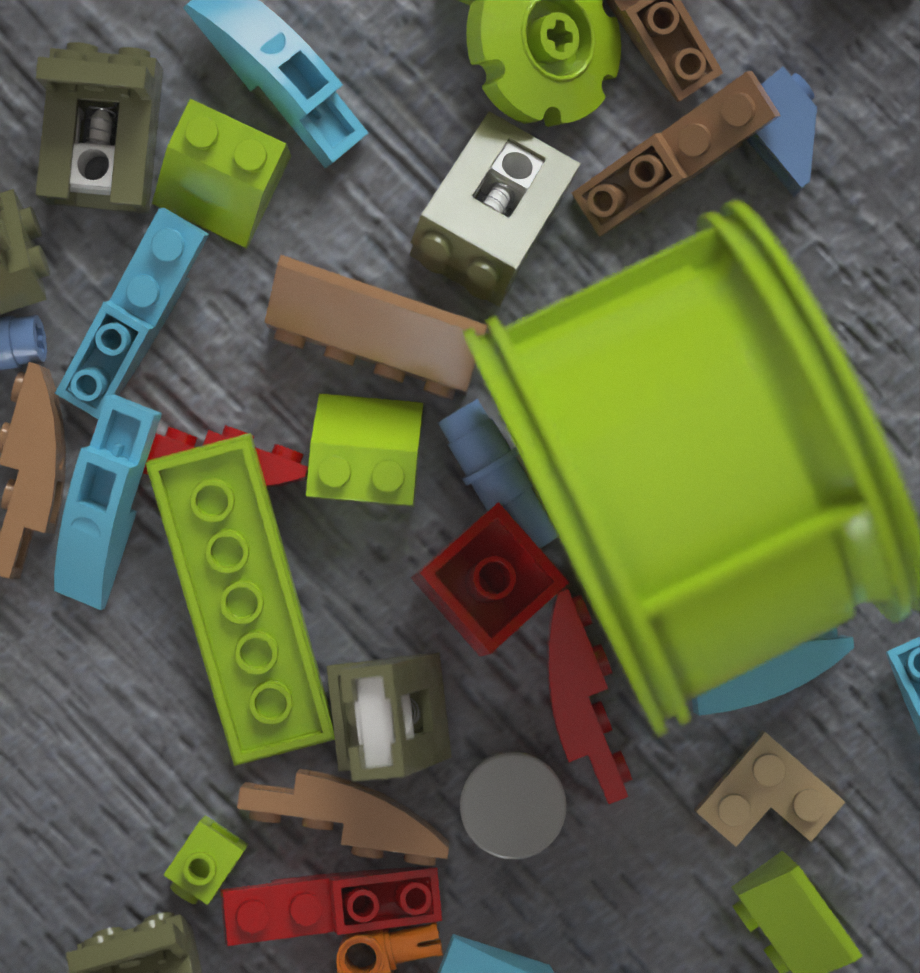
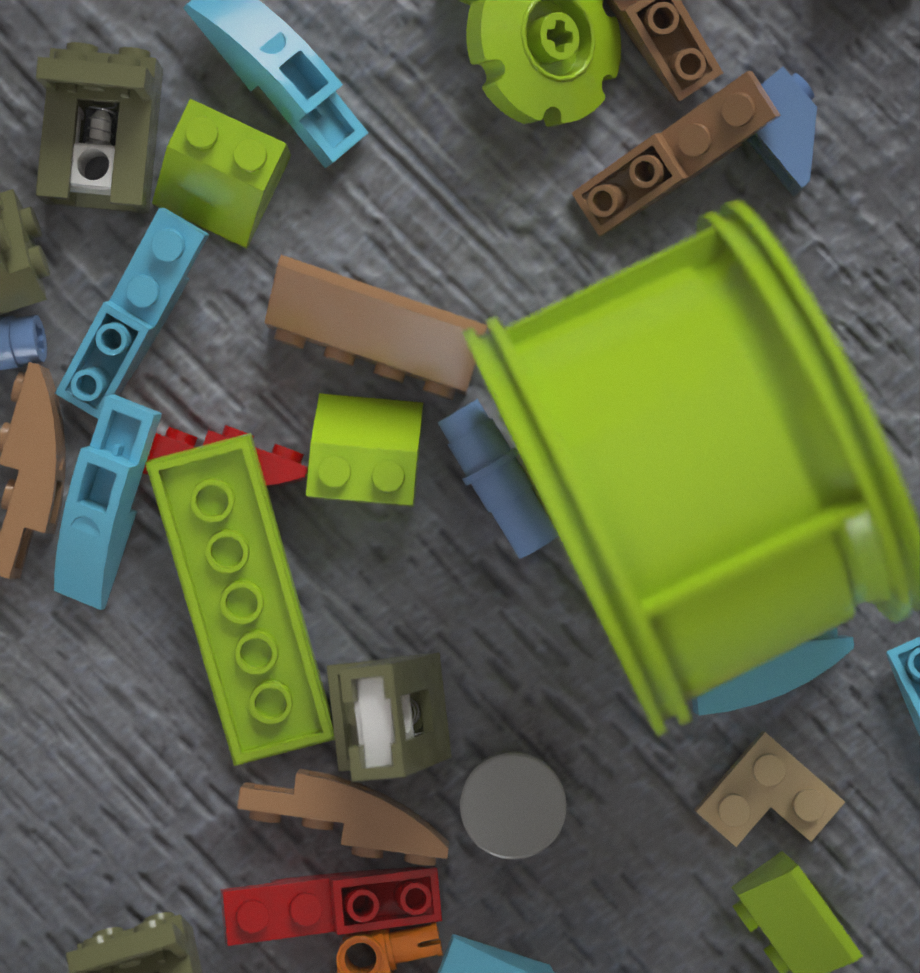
(204, 861): lime brick -> none
(473, 238): brick -> none
(490, 580): red slope -> none
(573, 675): red slope -> none

